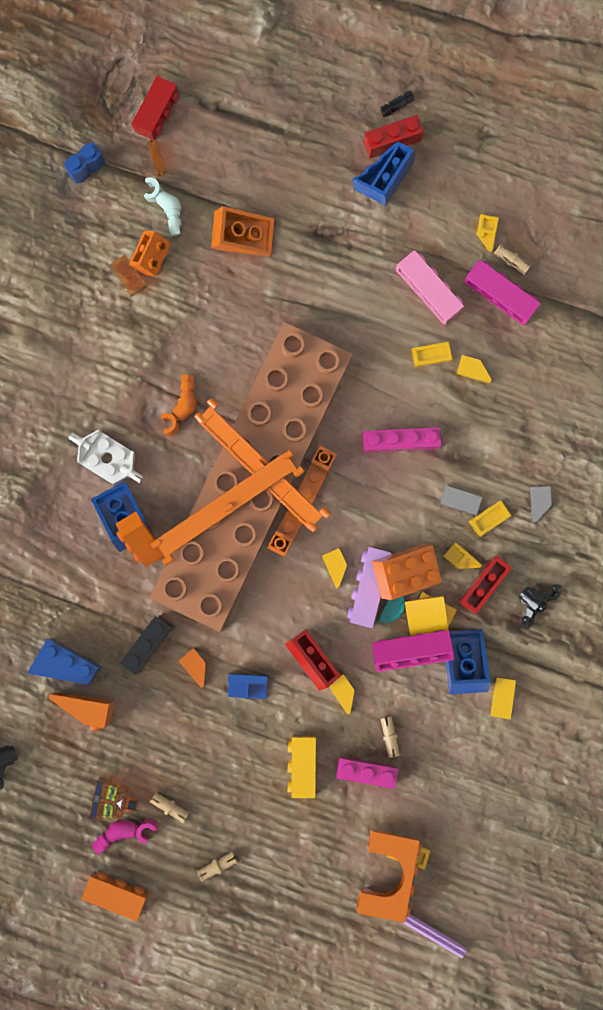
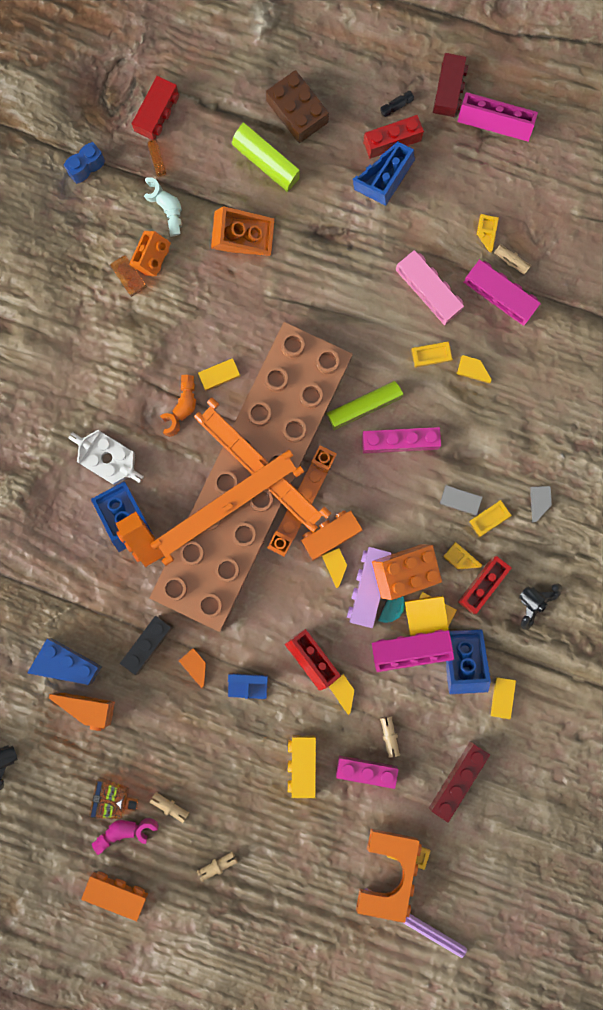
(219, 374): none -> yellow tile
(265, 157): none -> lime brick
(297, 106): none -> reddish brown brick
(331, 534): none -> orange brick
(364, 405): none -> lime brick
(450, 85): none -> dark red brick
(459, 781): none -> dark red brick
(497, 116): none -> dark pink brick

